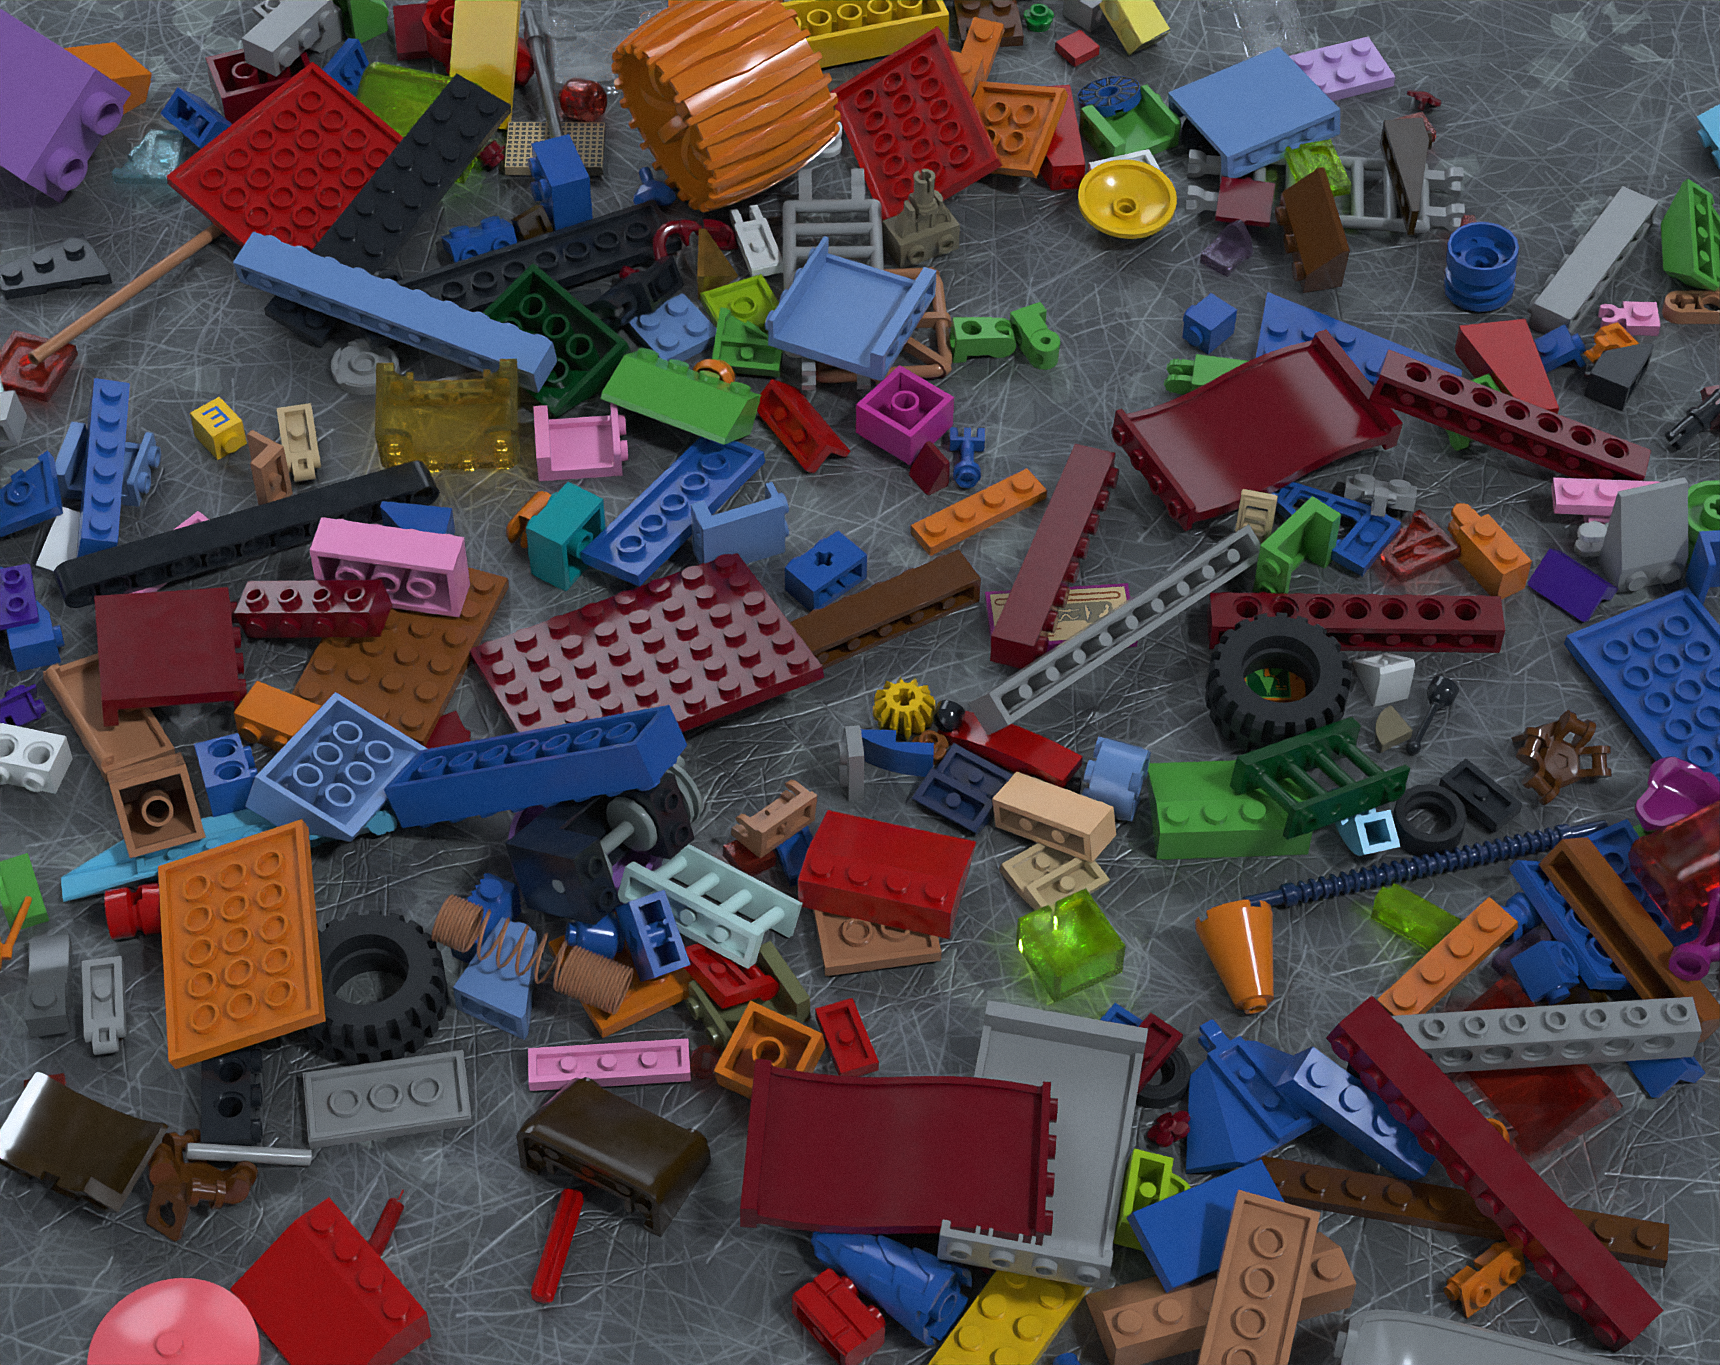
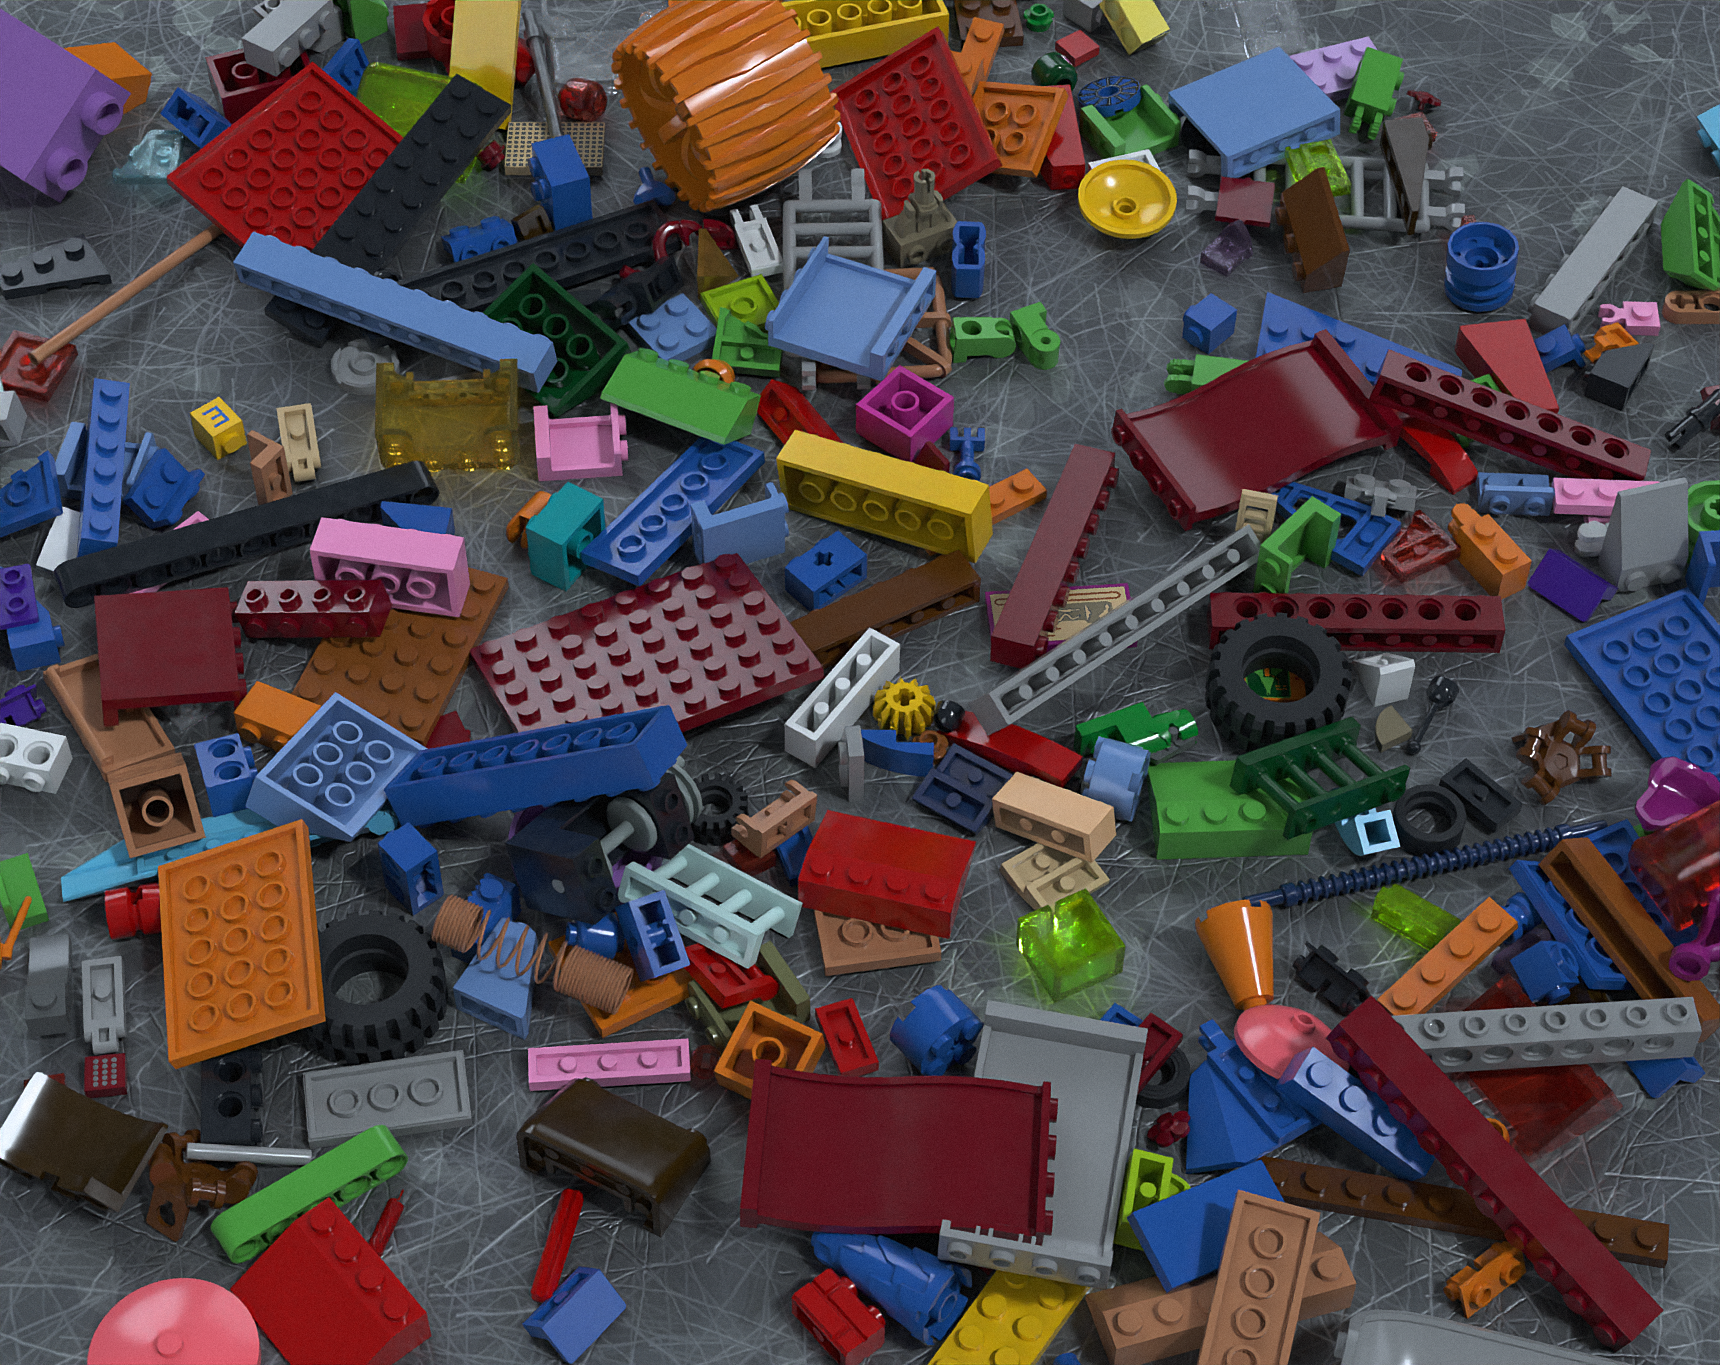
(105, 1075): none -> dark red tile
(162, 490): none -> blue bracket
(338, 1174): none -> bright green beam
(410, 868): none -> blue brick
(576, 1313): none -> blue panel
(724, 793): none -> black tyre
(841, 697): none -> white brick
(885, 495): none -> yellow brick
(937, 1032): none -> blue brick
(968, 259): none -> blue brick
(1054, 70): none -> dark green head
(1161, 735): none -> green plate
(1275, 1033): none -> coral dish
(1321, 967): none -> black hinge
(1373, 89): none -> bright green hinge
(1447, 458): none -> red slope
(1514, 494): none -> medium blue bracket

